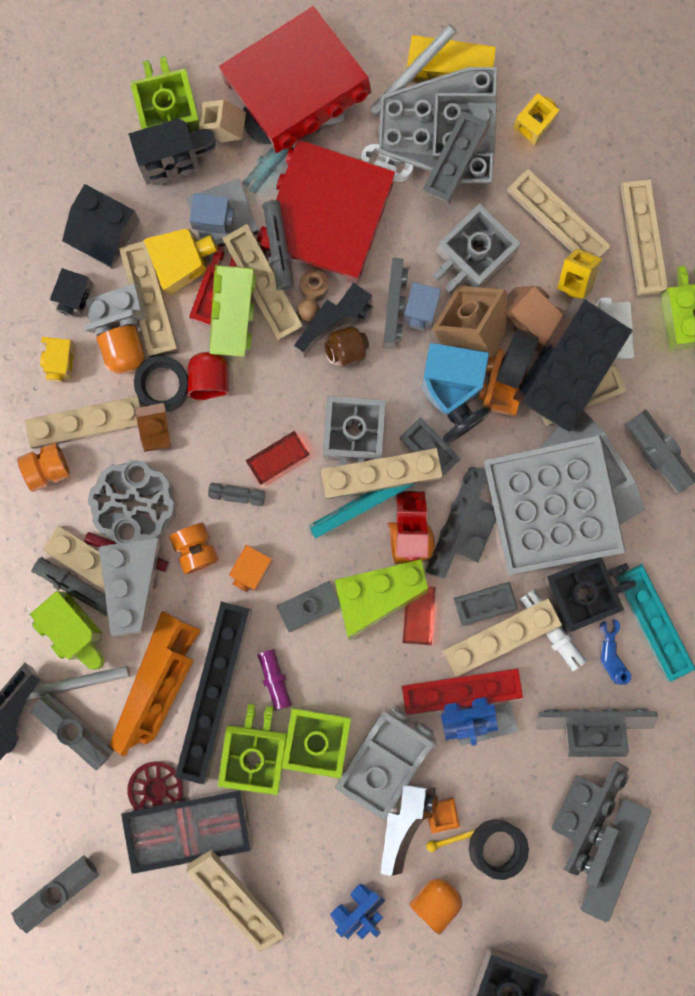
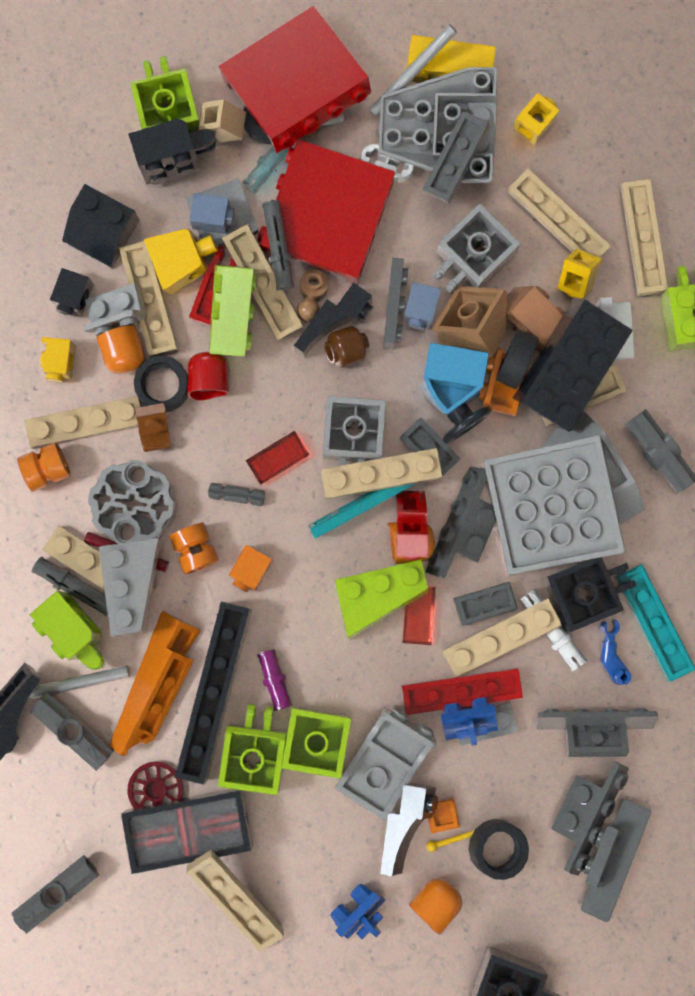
(309, 606): dark grey plate -> none

